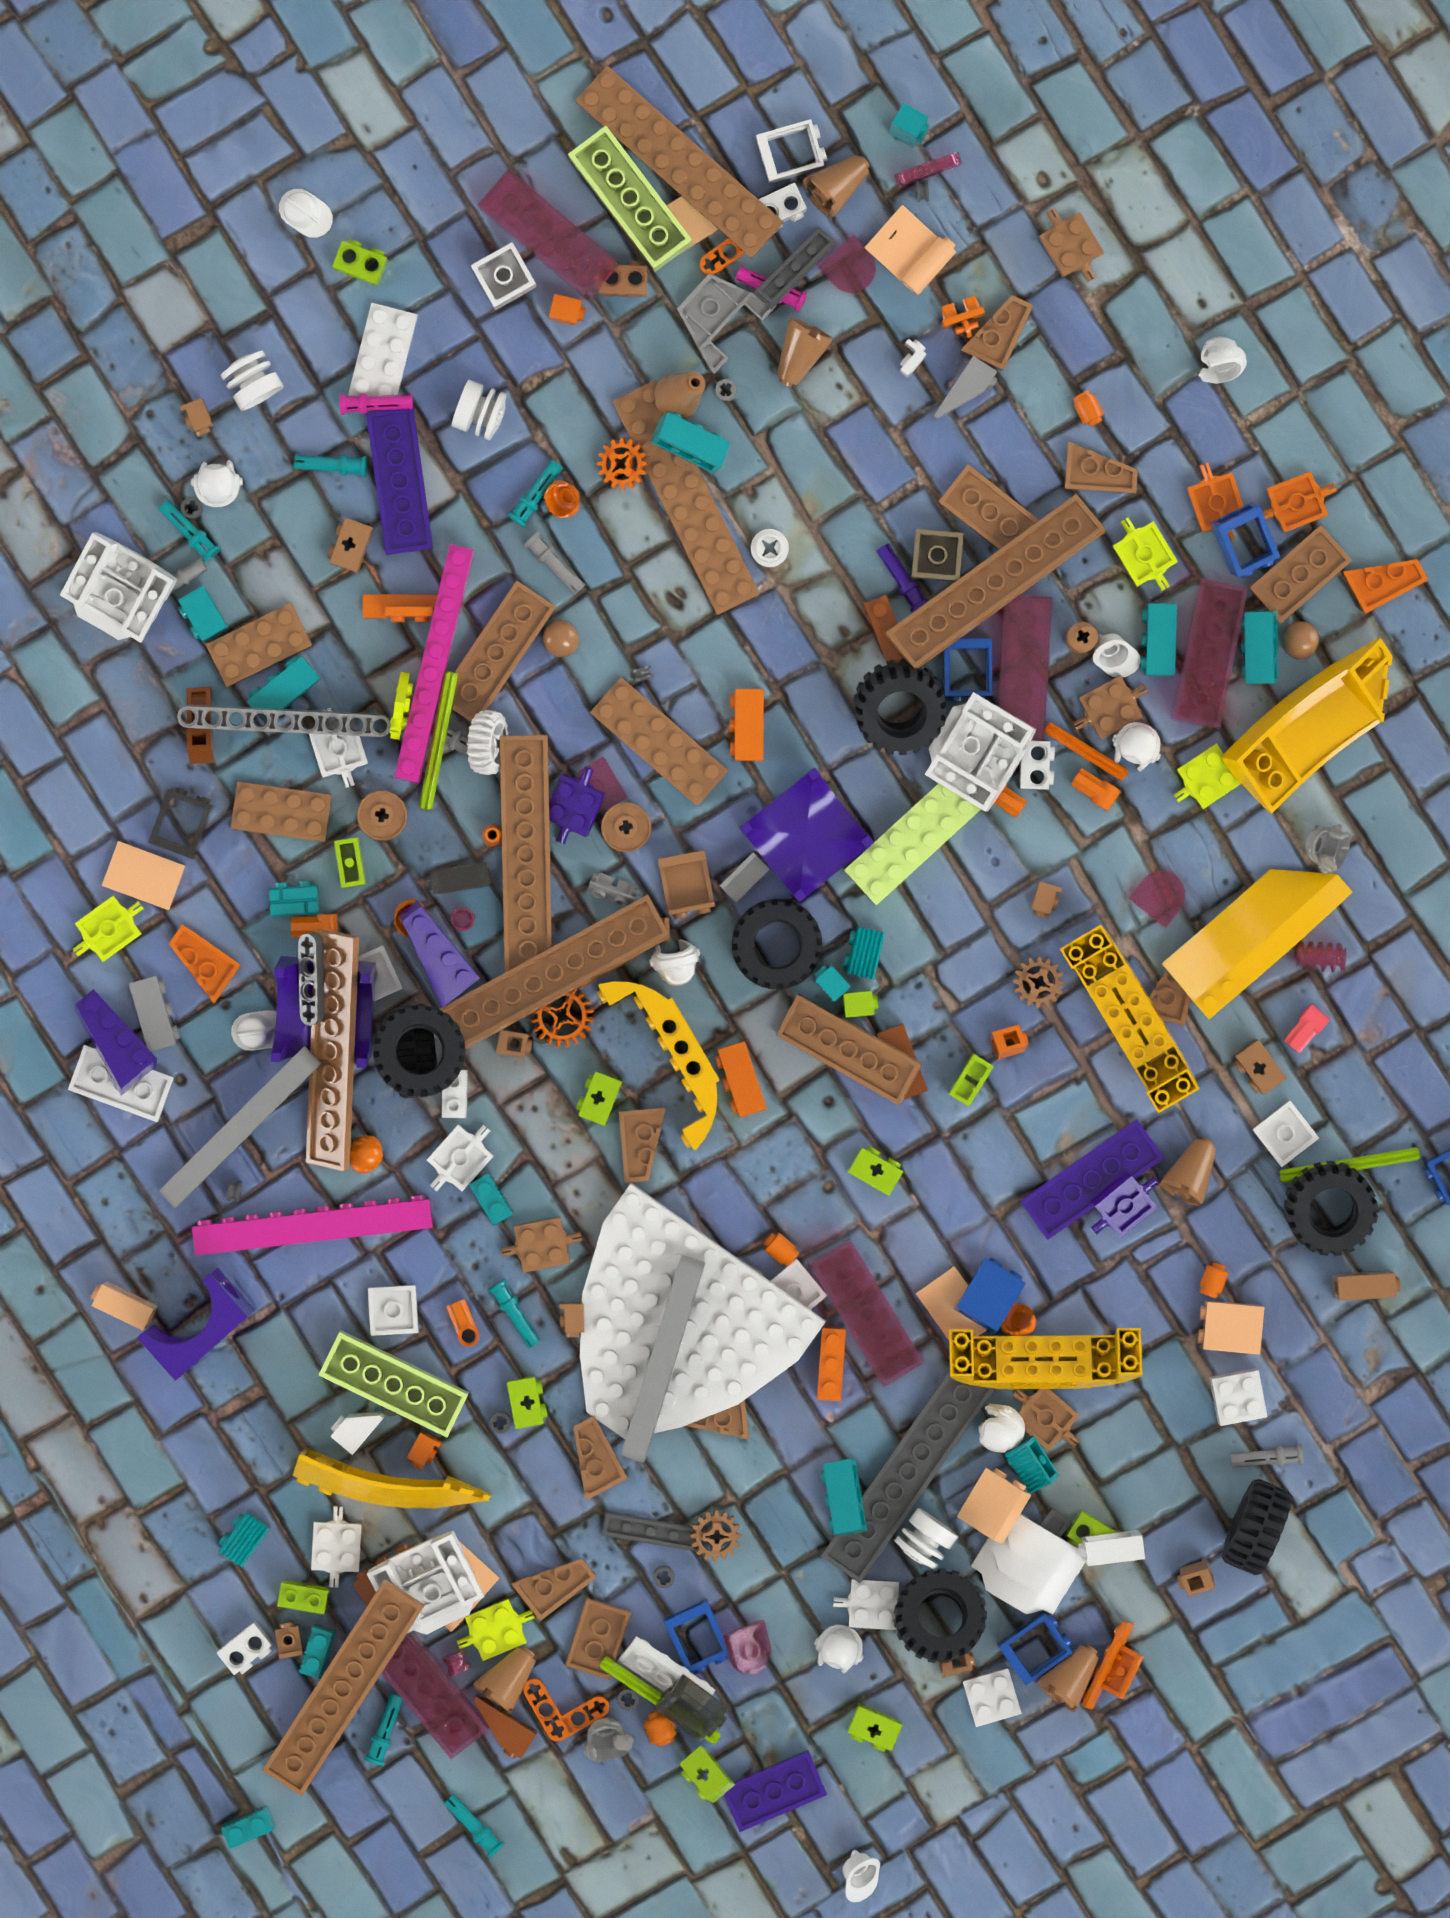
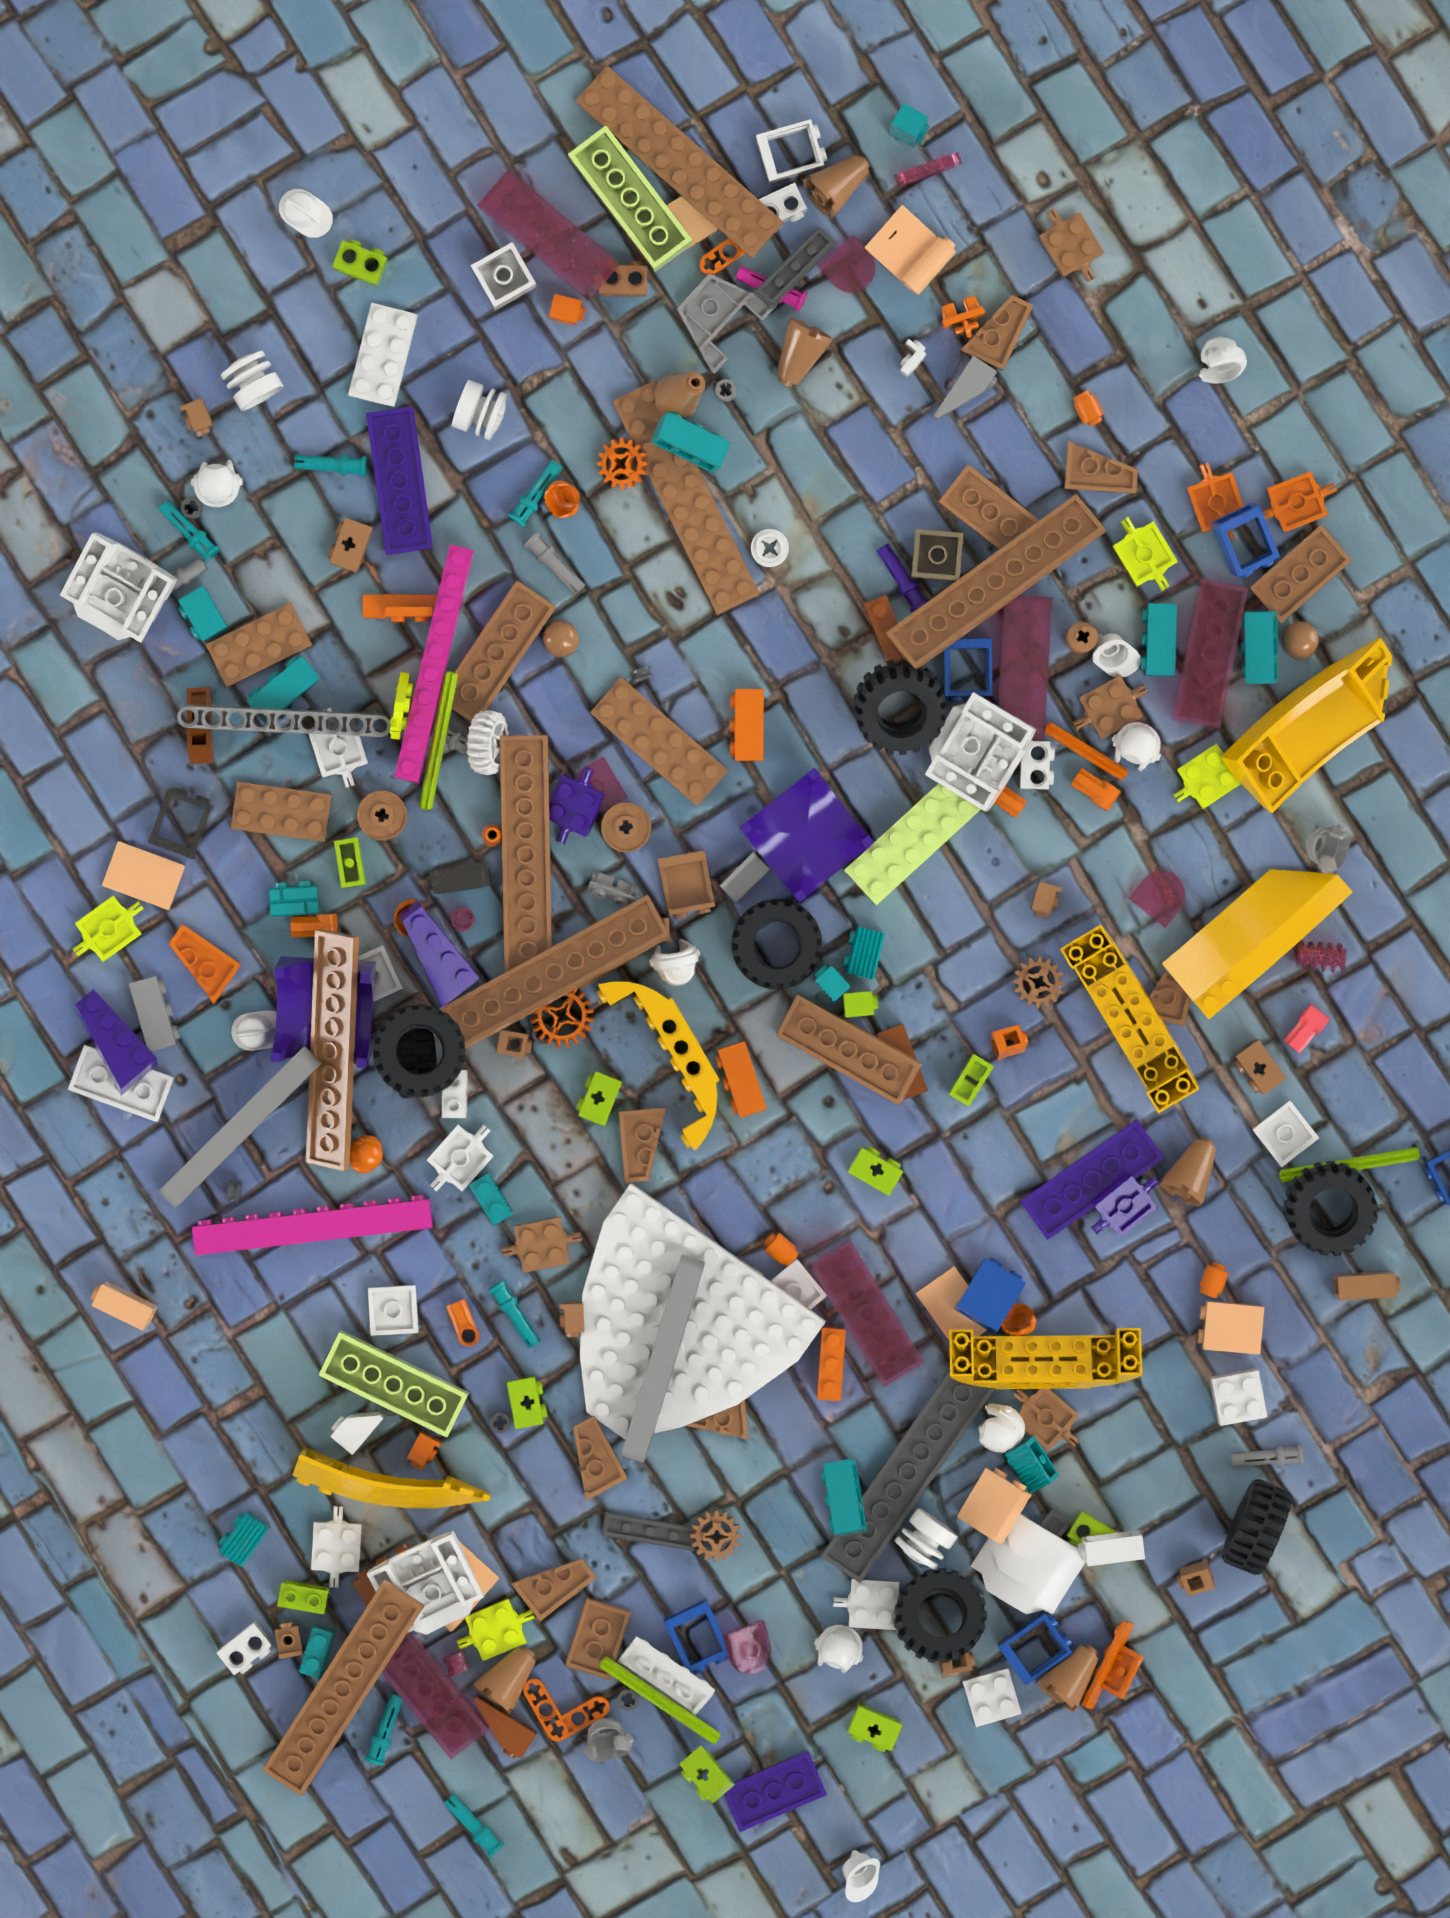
(181, 1353): dark purple piece -> none
(248, 1827): teal brick -> none
(315, 979): dark grey beam -> none
(364, 403): dark pink pin -> none
(659, 1729): orange head -> none
(670, 1574): dark grey bush -> none
(692, 1708): clear smoke window -> none
(922, 191): dark grey bush -> none
(1383, 583): orange wing -> none

